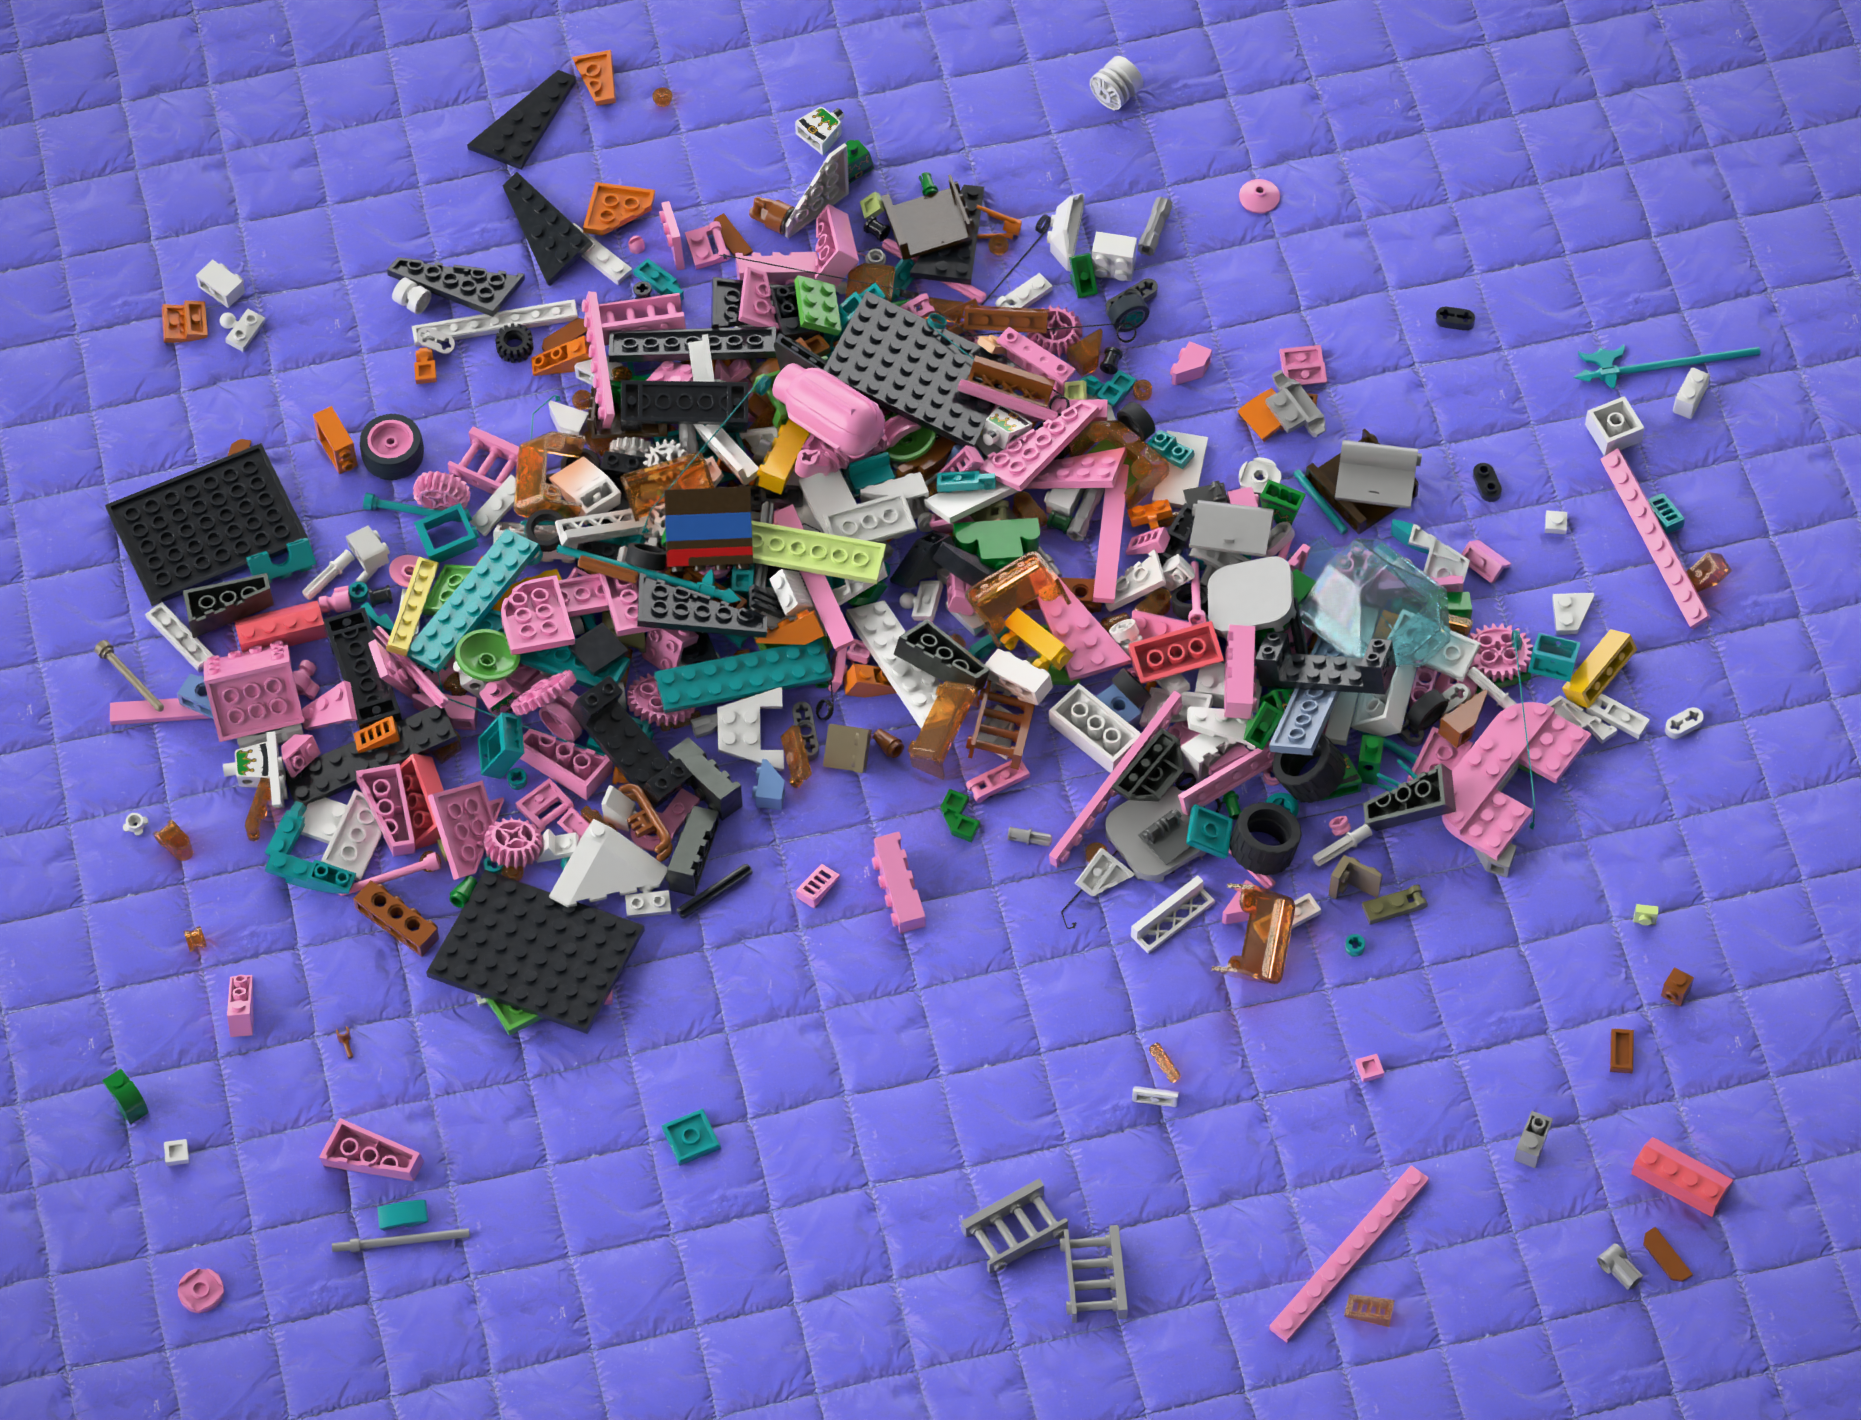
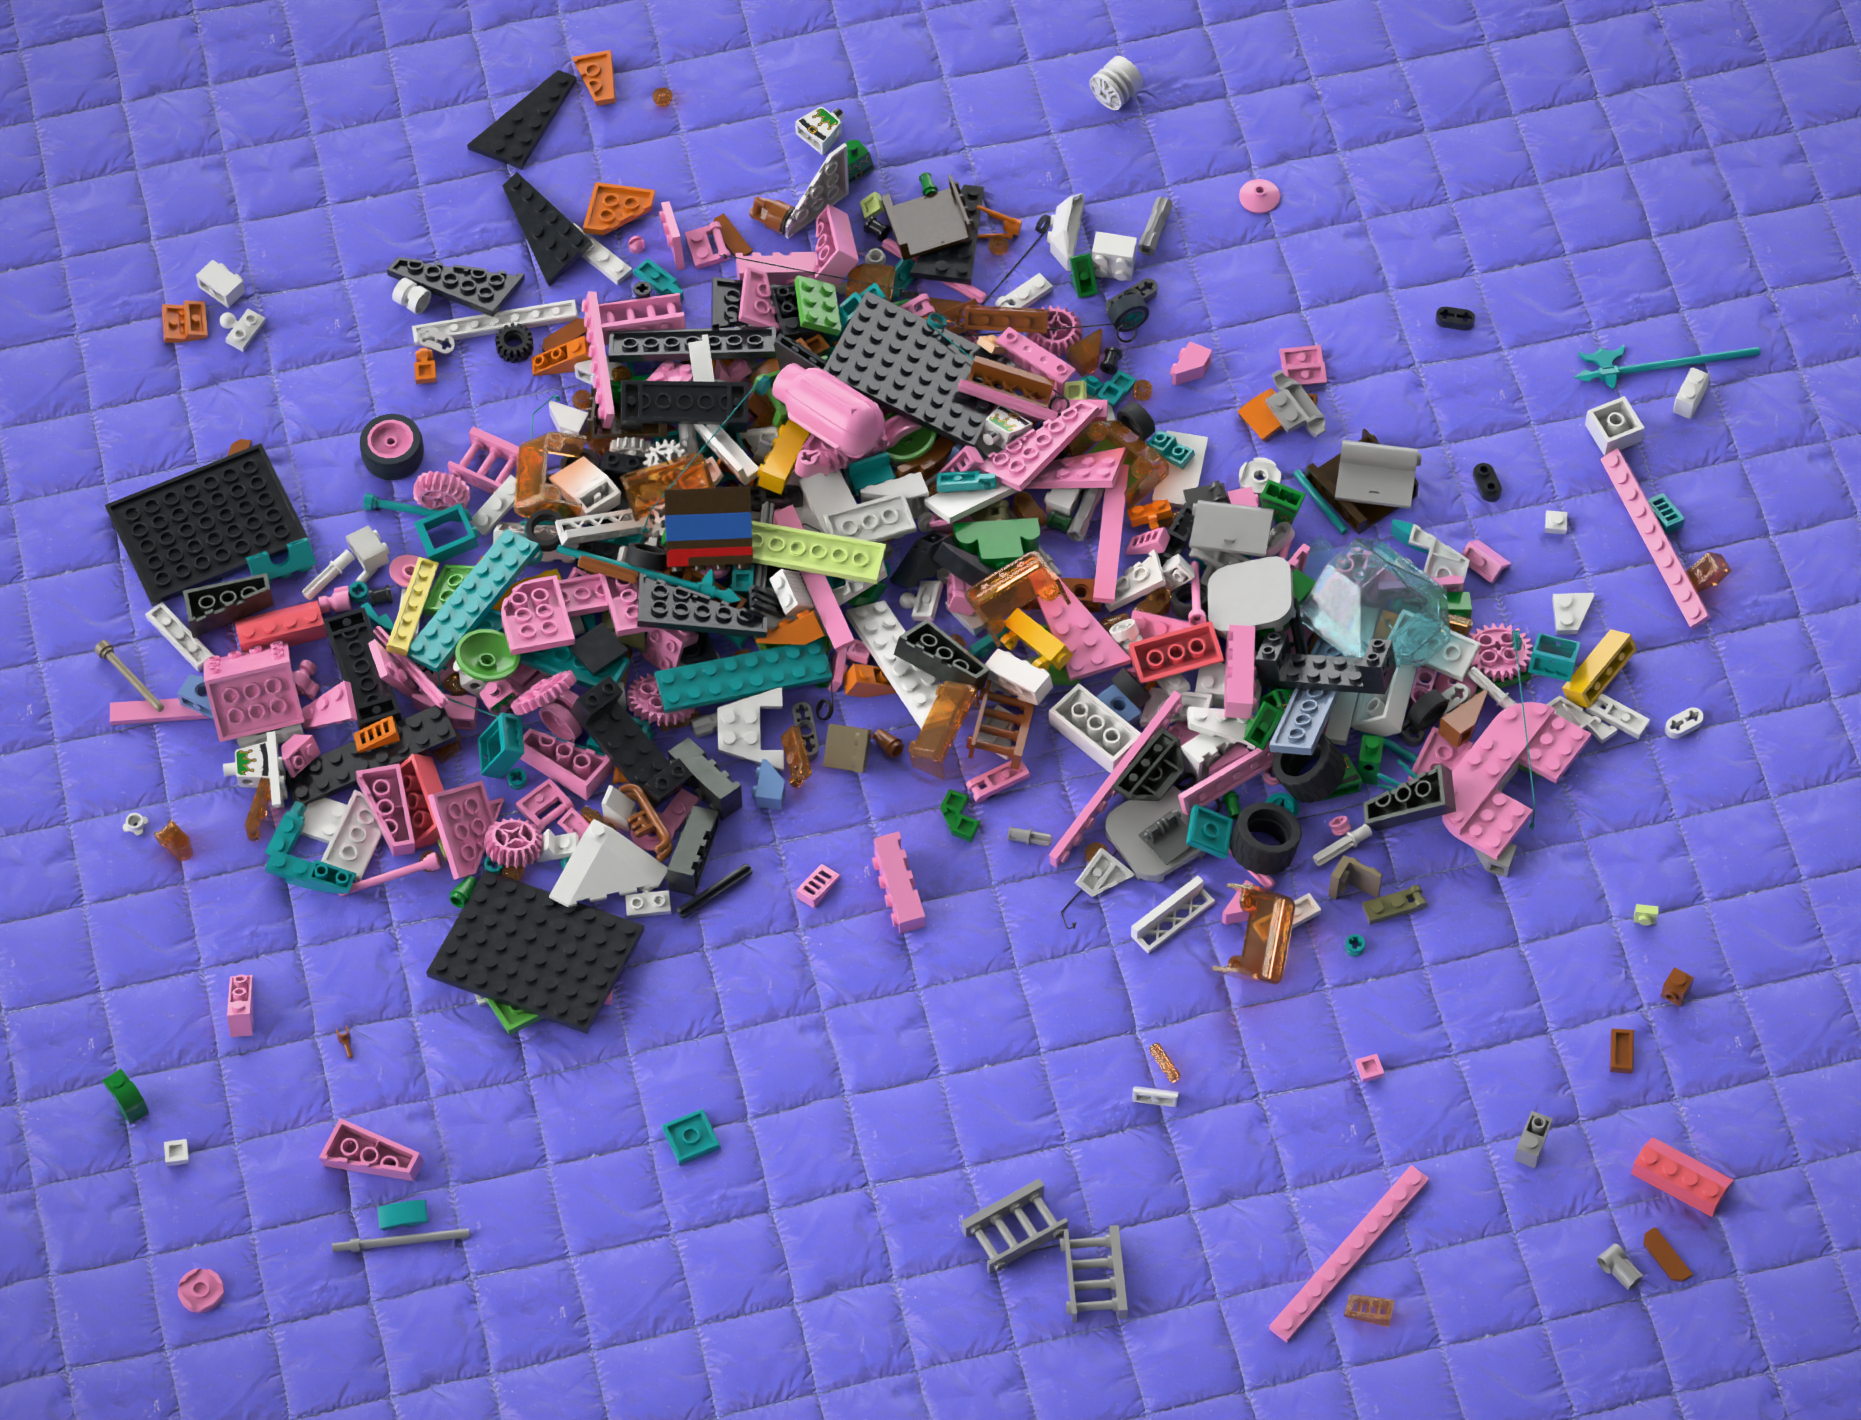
(195, 938): clear orange wheel -> none
(335, 440): orange window -> none
(418, 940): dark orange brick -> none

